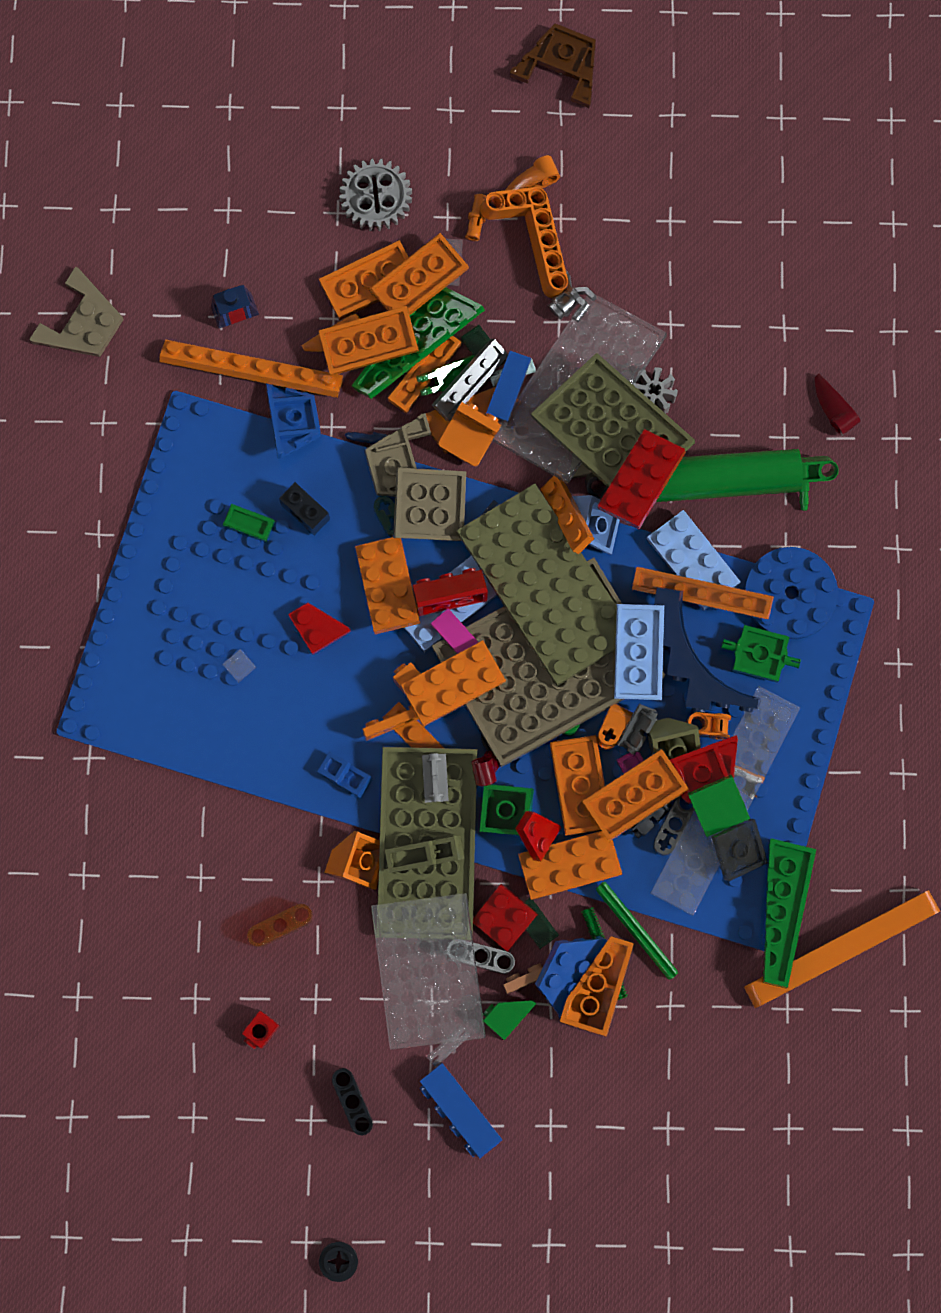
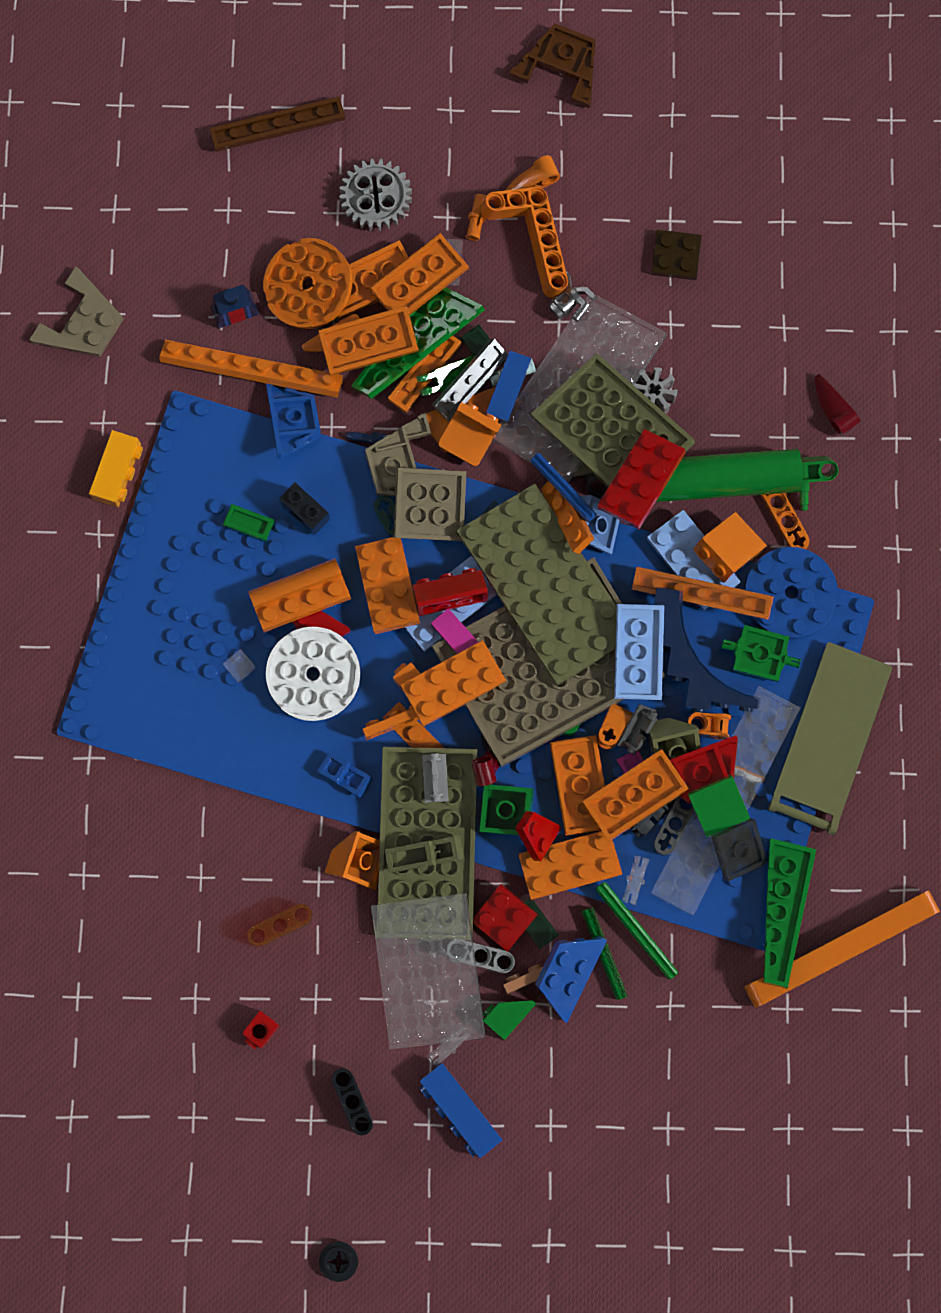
(116, 469): none -> light orange brick
(277, 124): none -> reddish brown plate
(285, 279): none -> orange plate
(288, 673): none -> white plate
(299, 595): none -> orange brick
(563, 487): none -> blue axle
(597, 992): orange wedge -> none
(635, 880): none -> clear pin
(676, 254): none -> dark brown plate
(729, 547): none -> orange panel
(786, 510): none -> orange beam
(831, 735): none -> olive flag

